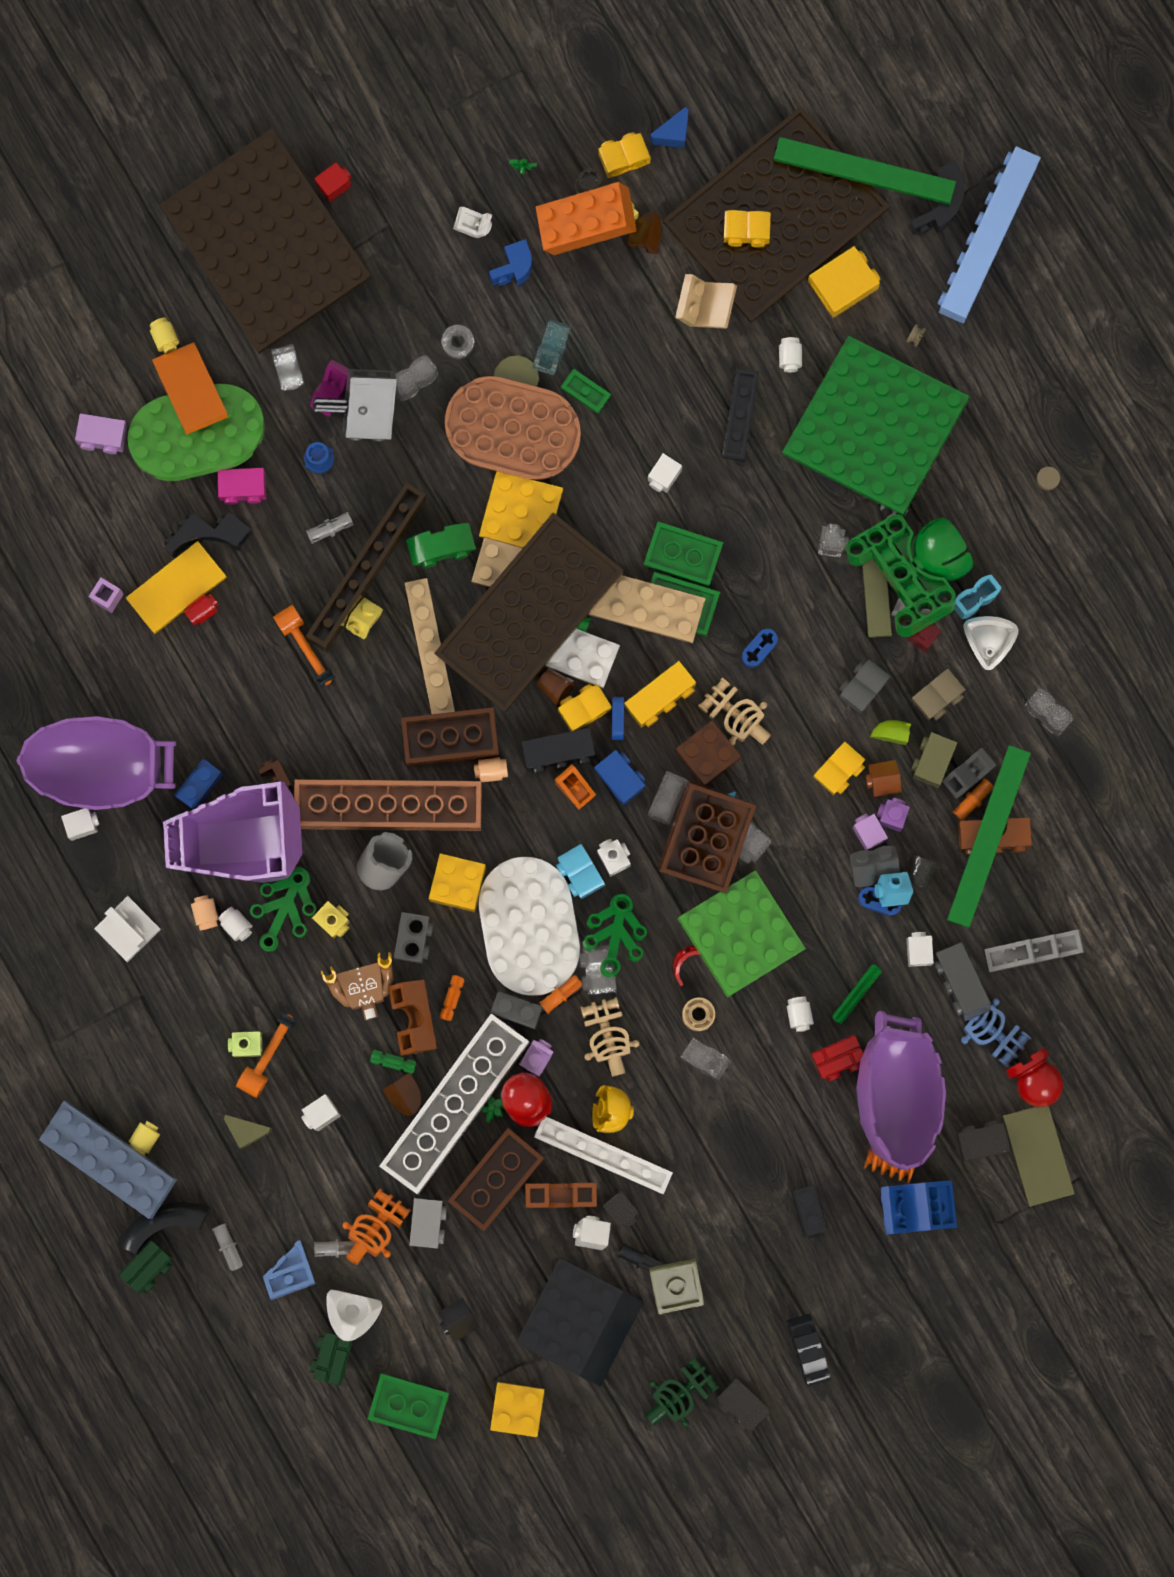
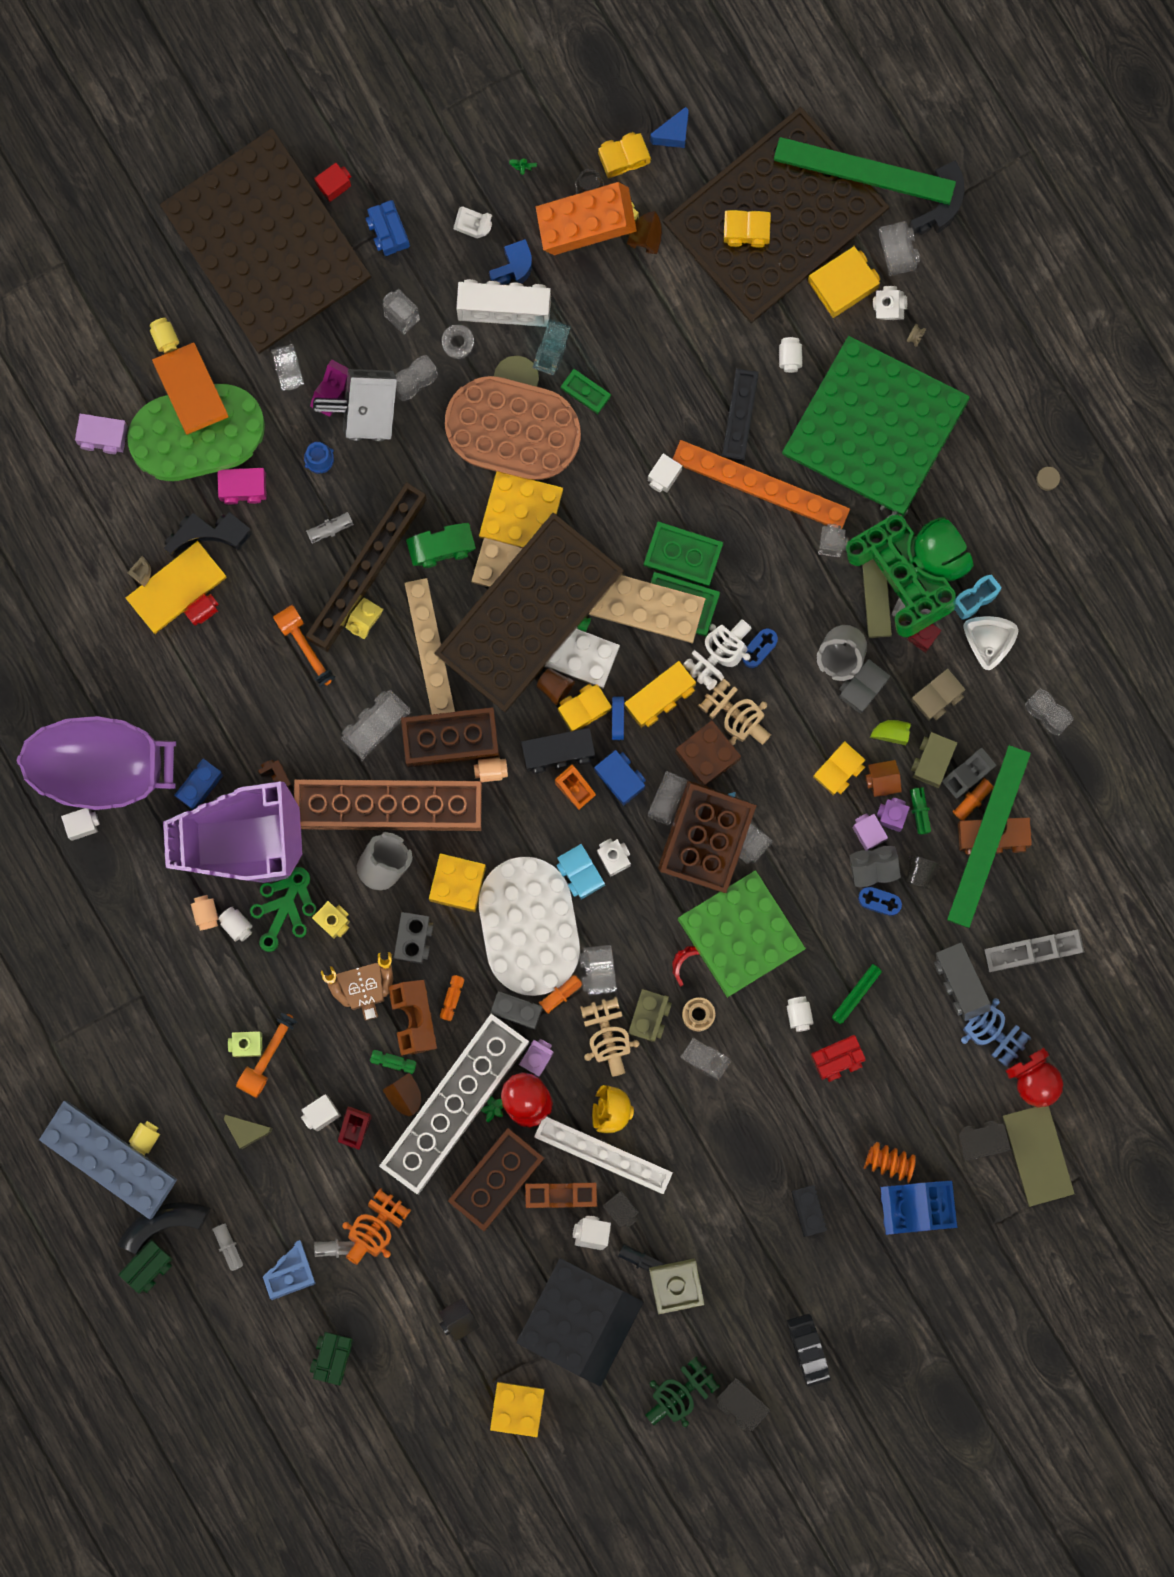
(106, 595): lavender brick -> none
(127, 928): white bracket -> none
(141, 571): none -> dark tan tile
(351, 1313): white hat -> none
(354, 1127): none -> dark red slope
(375, 724): none -> clear brick
(388, 228): none -> blue brick
(400, 311): none -> clear brick
(408, 1406): green plate -> none
(427, 1223): light grey brick -> none
(503, 303): none -> white brick
(616, 932): green plant -> none
(648, 1016): none -> olive bracket
(705, 303): tan bracket -> none
(734, 636): none -> white torso
(760, 485): none -> orange plate
(842, 652): none -> light grey cylinder
(887, 310): none -> white brick
(894, 889): medium azure brick -> none
(898, 248): none -> clear brick
(901, 1092): medium lavender windscreen -> none
(919, 950): white brick -> none
(920, 810): none -> green axle
(989, 234): light blue brick -> none

